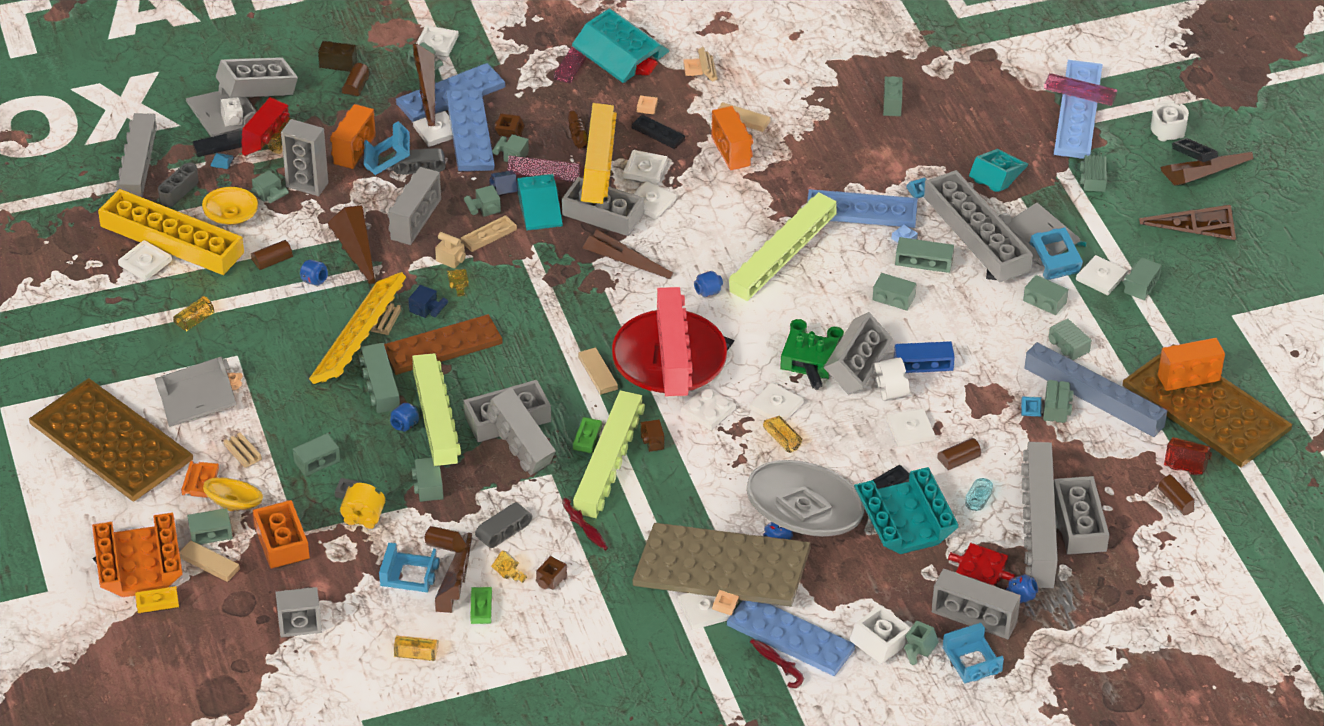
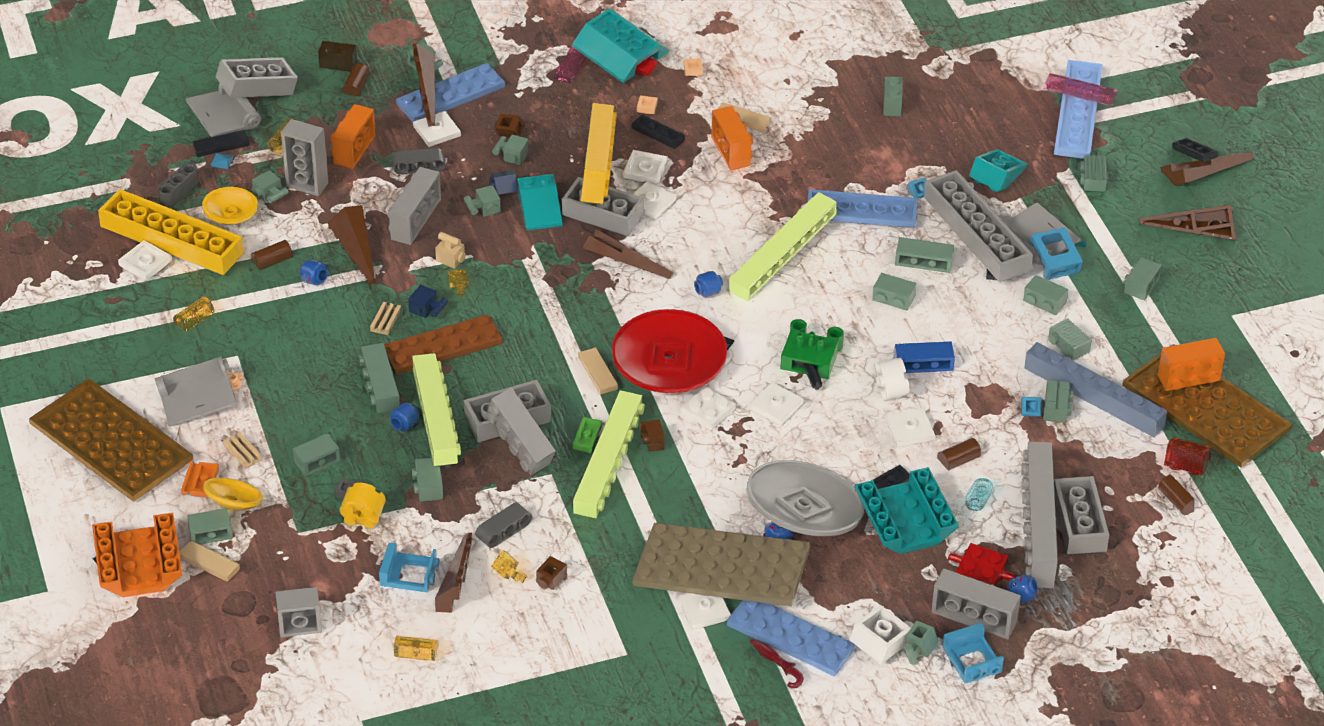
(137, 153): light grey brick -> none
(156, 599): yellow plate -> none
(231, 111): white brick -> none
(263, 125): red slope -> none
(281, 534): orange brick -> none
(357, 328): yellow plate -> none
(400, 143): dark azure window -> none
(439, 39): white plate -> none
(444, 539): reddish brown brick -> none
(469, 130): medium blue plate -> none
(481, 605): bright green plate -> none
(488, 233): tan tile -> none
(537, 167): clear pink plate -> none
(577, 129): reddish brown hinge -> none
(577, 517): dark red piece -> none
(673, 341): coral brick -> none
(707, 64): tan tile -> none
(725, 602): light nougat plate -> none
(783, 433): clear yellow brick -> none
(857, 352): light grey brick -> none
(904, 232): light blue plate -> none
(1101, 275): white plate -> none
(1169, 120): white brick -> none

